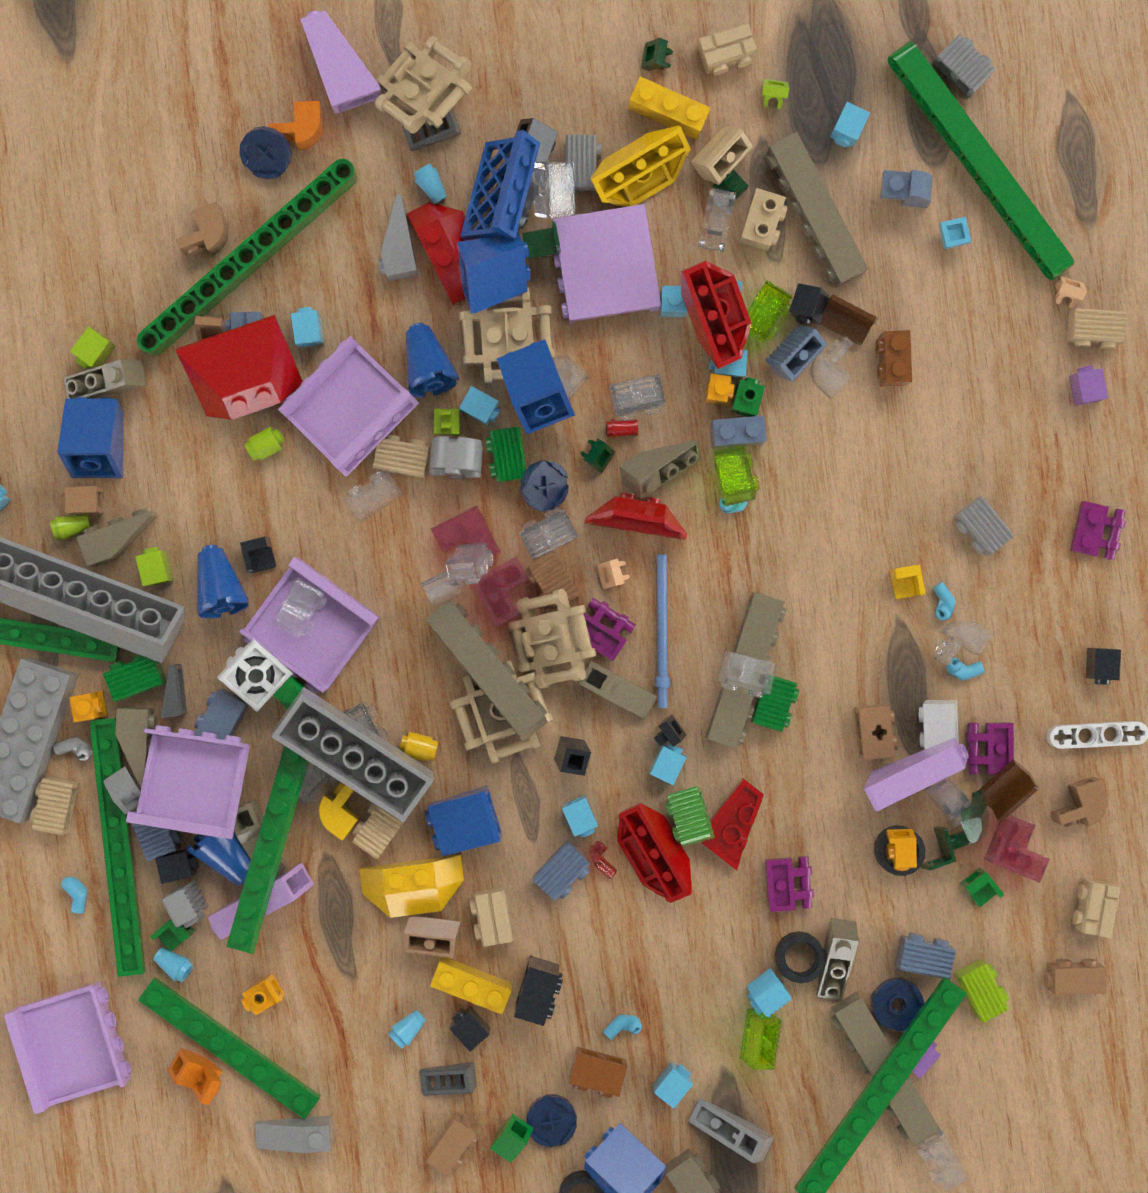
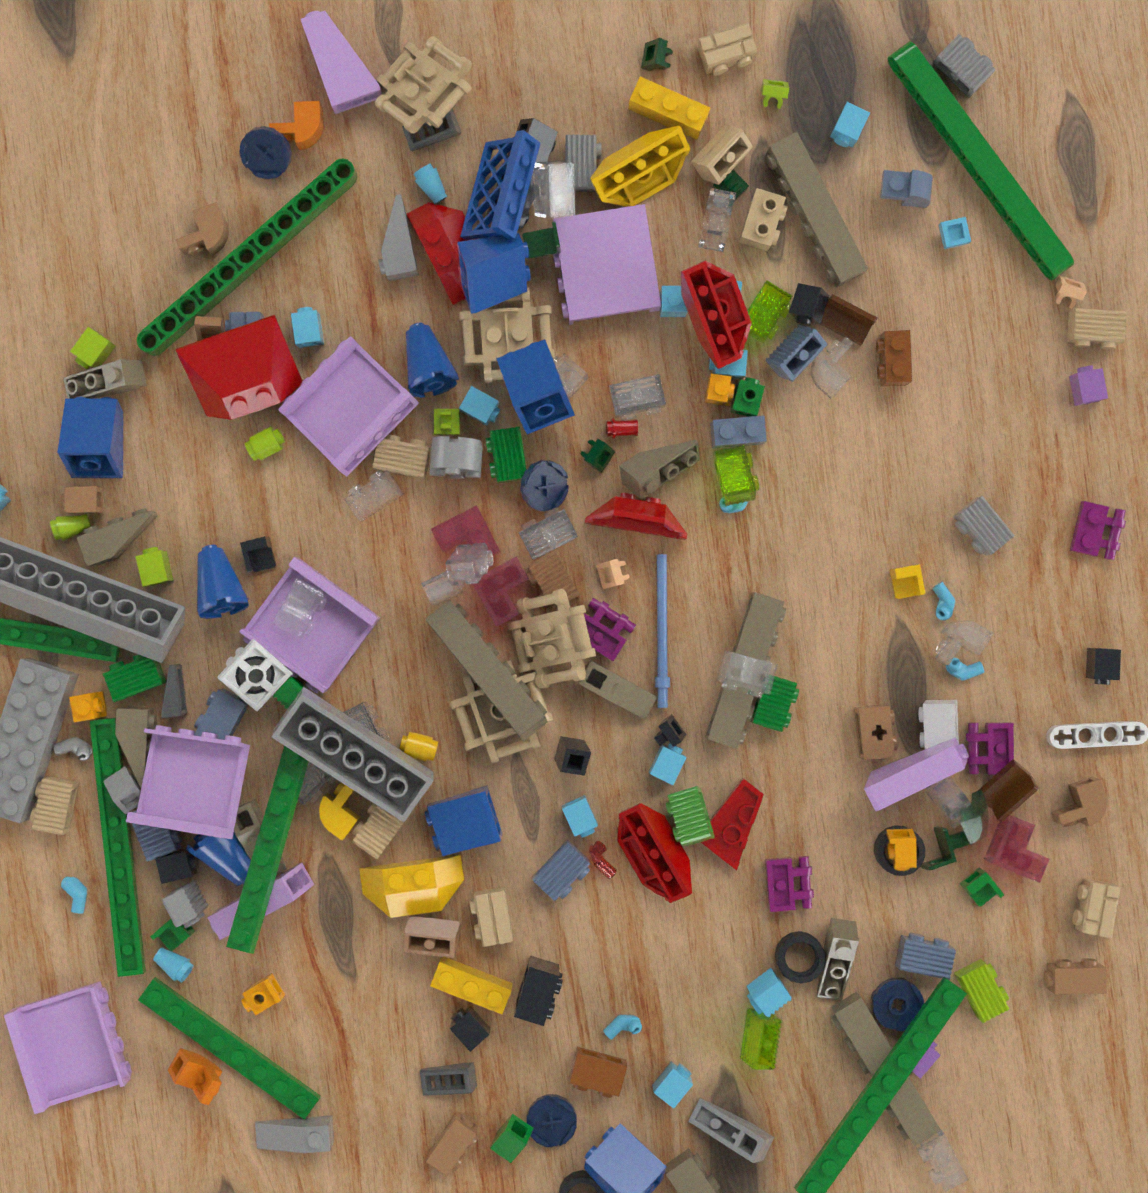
(407, 1028): medium azure cone -> none

